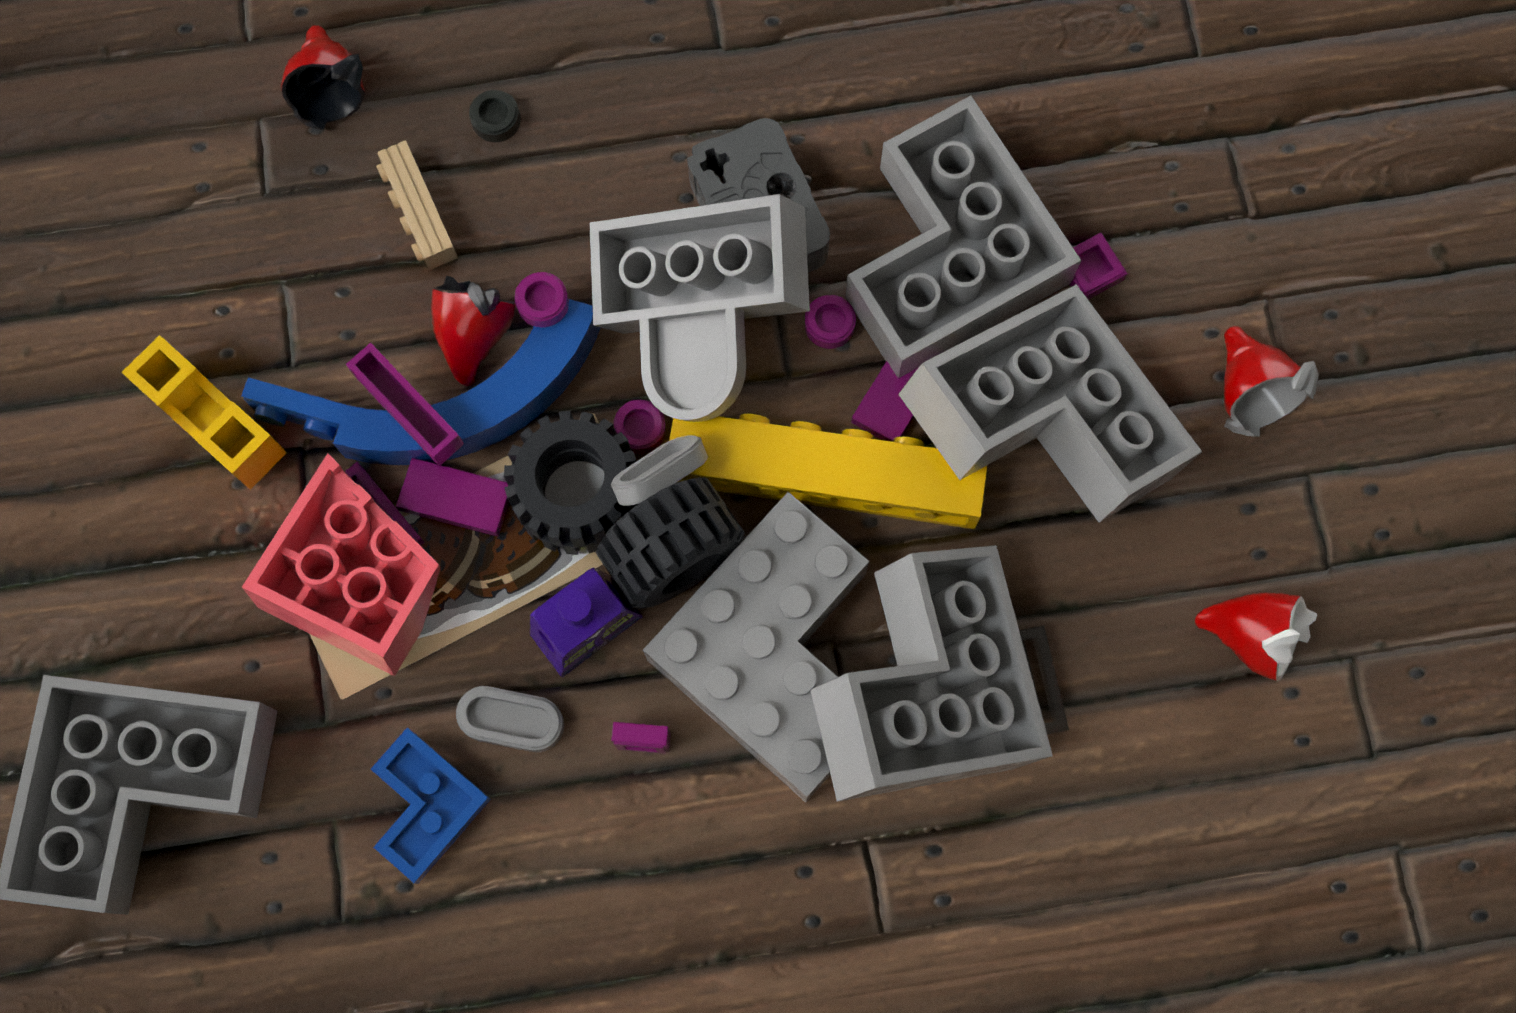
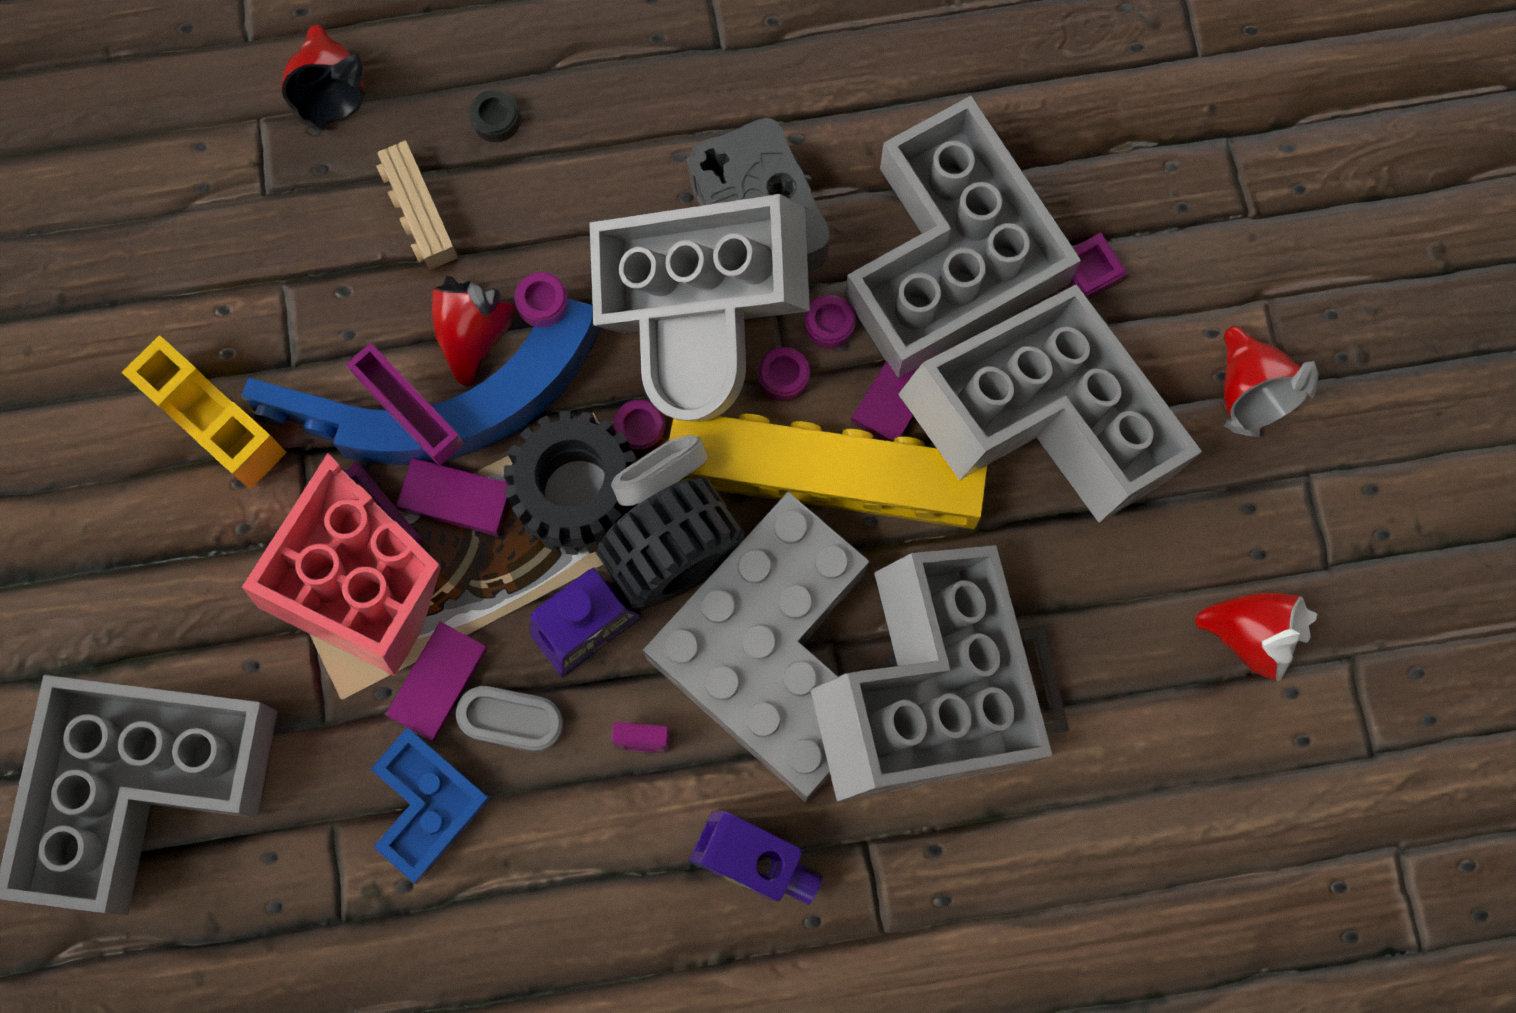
(437, 681): none -> magenta tile
(732, 850): none -> dark purple torso
(783, 374): none -> magenta tile

